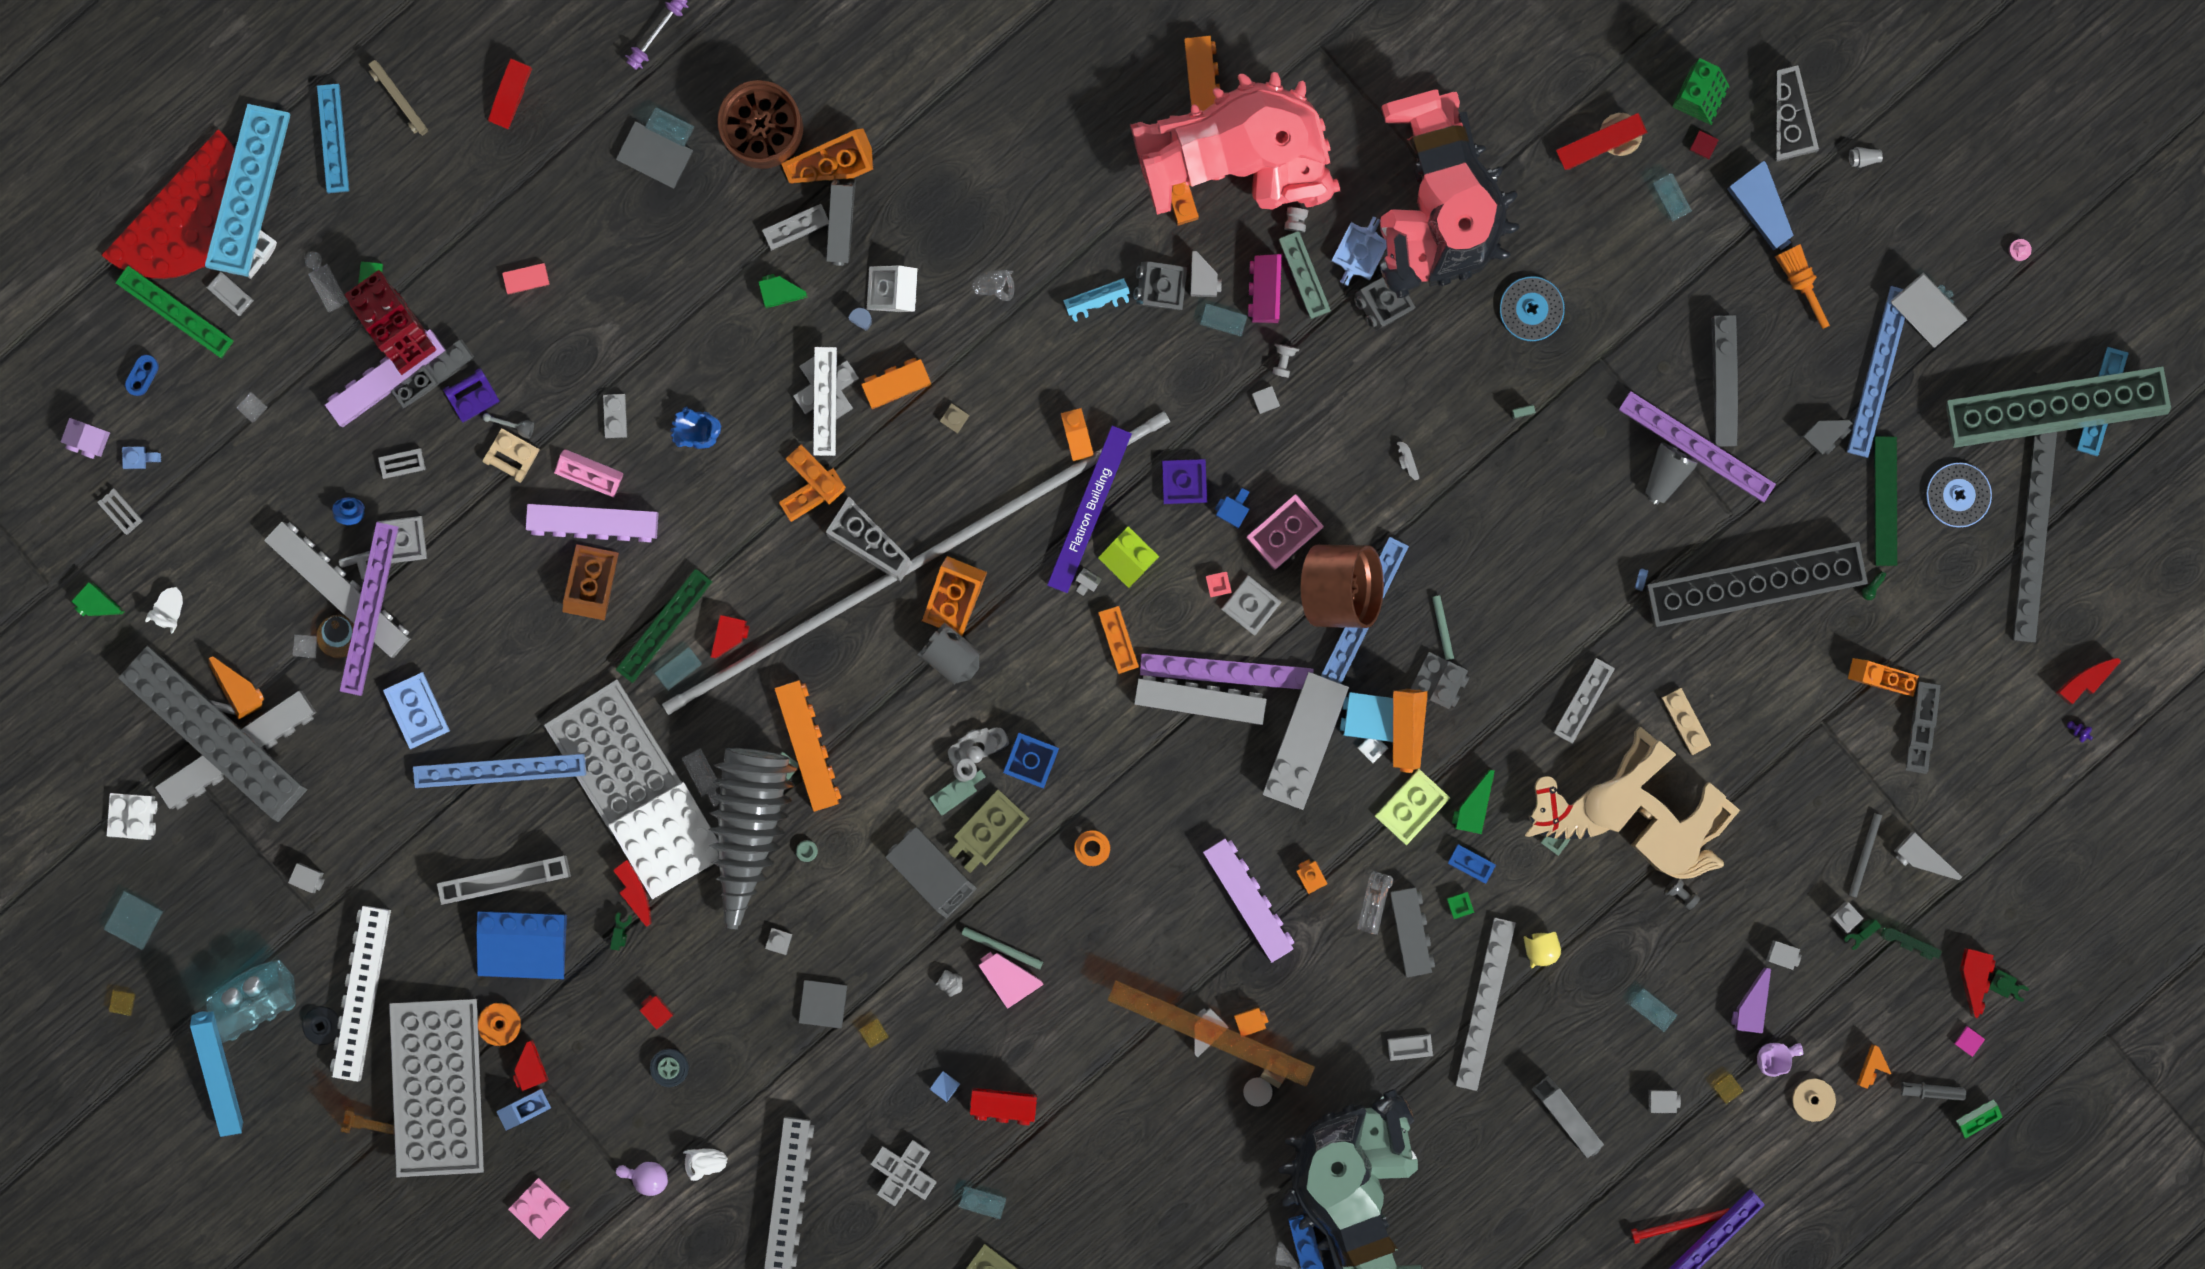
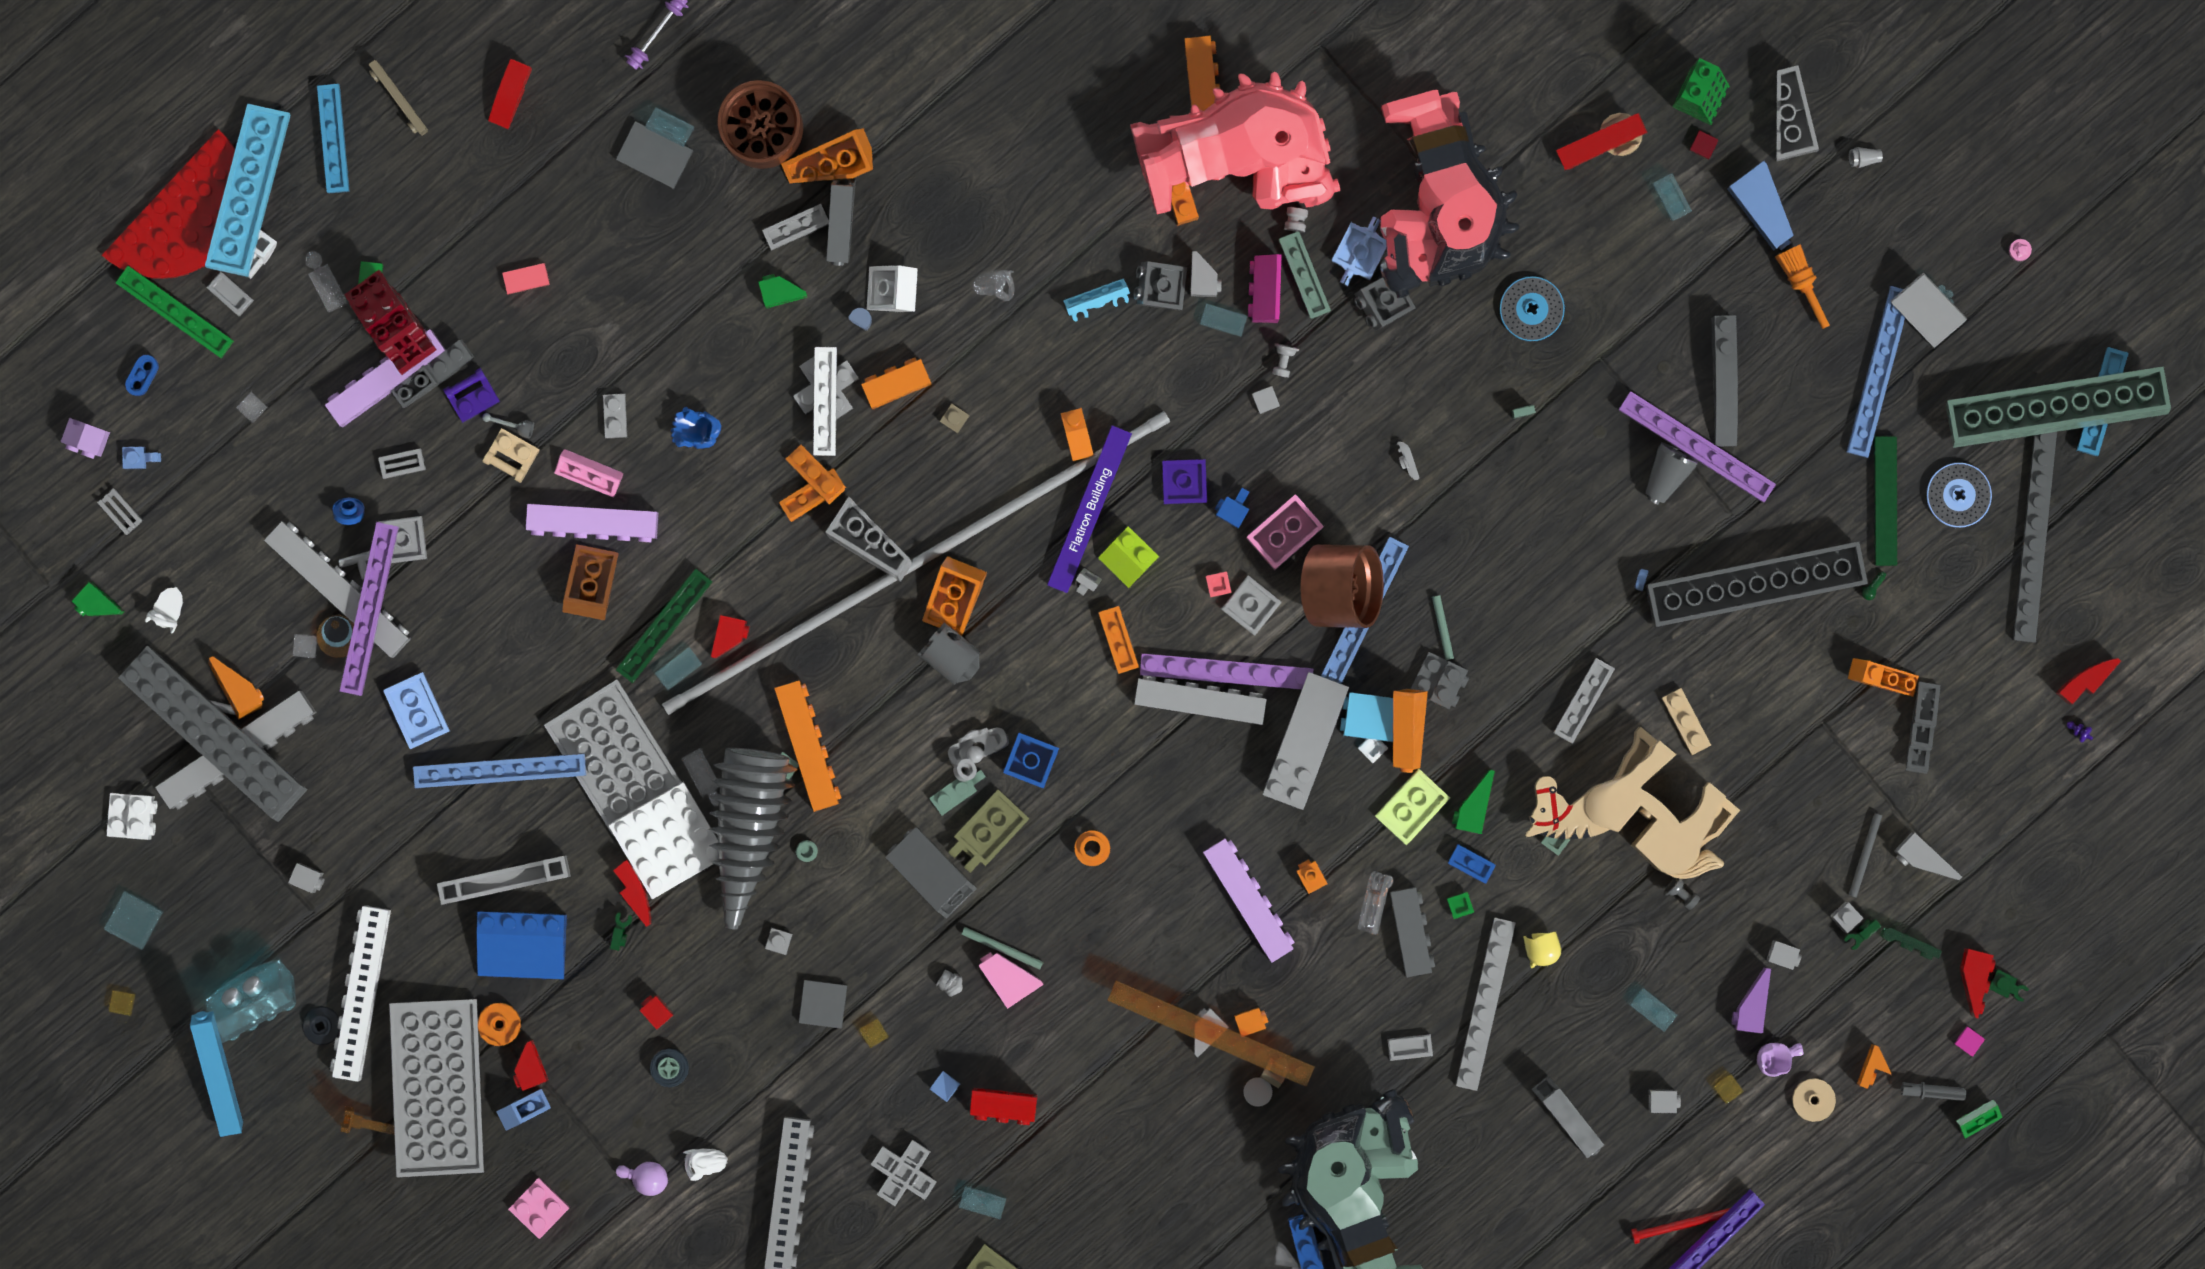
(1825, 433): dark grey slope -> none

